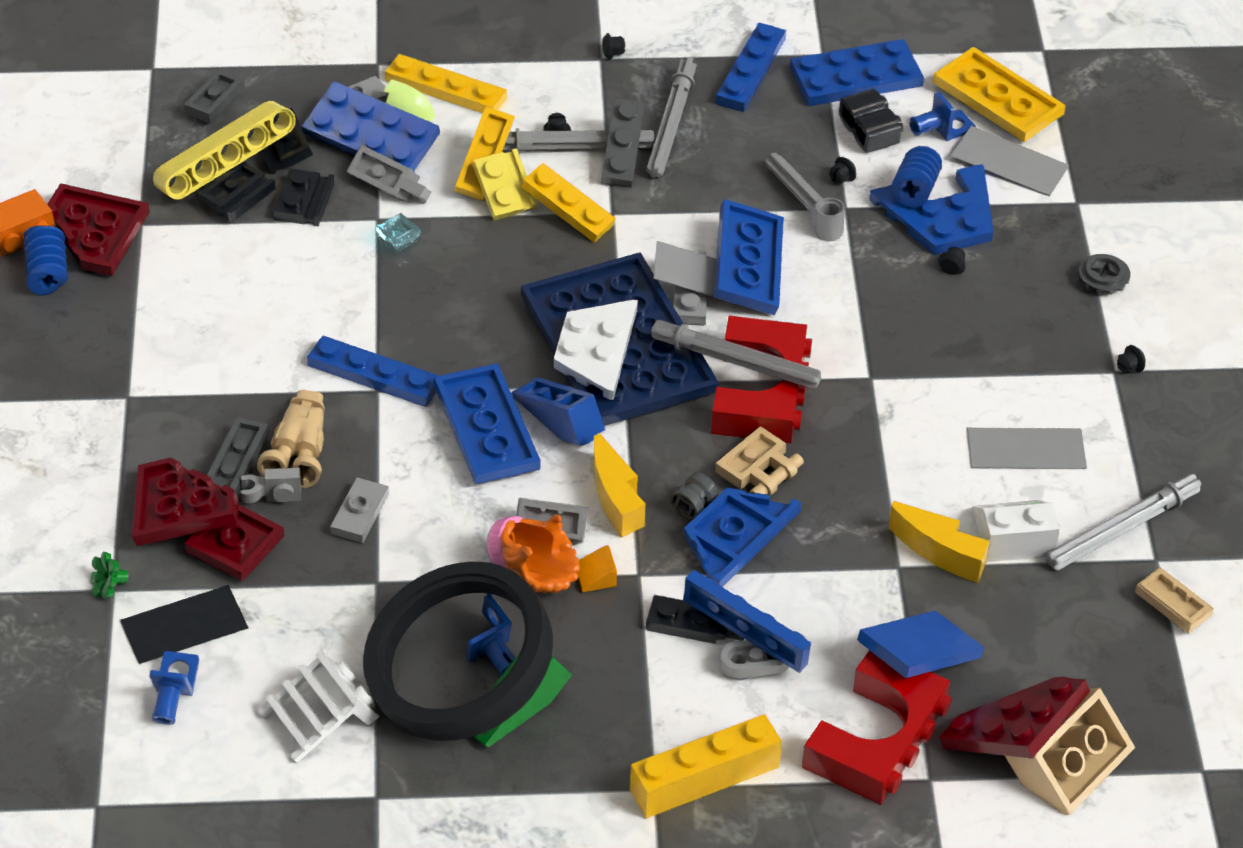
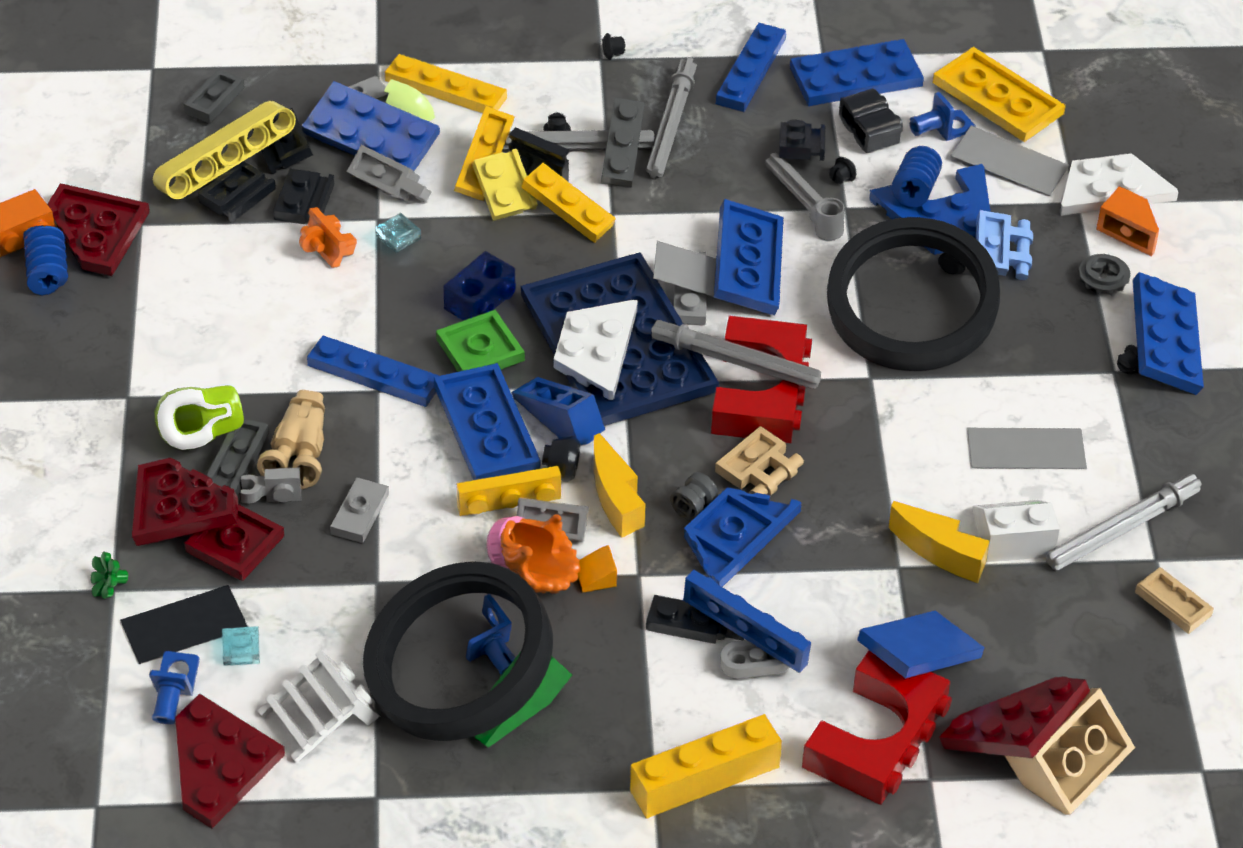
(196, 415): none -> piece
(219, 759): none -> dark red plate
(241, 646): none -> clear light blue plate
(324, 237): none -> orange hips
(479, 287): none -> clear blue brick
(480, 343): none -> bright green plate
(505, 490): none -> yellow plate
(536, 150): none -> black plate
(565, 454): none -> black cone
(801, 140): none -> black plate
(904, 354): none -> black tyre
(995, 234): none -> light blue plate
(1096, 179): none -> white wing
(1129, 220): none -> orange slope
(1167, 333): none -> blue plate

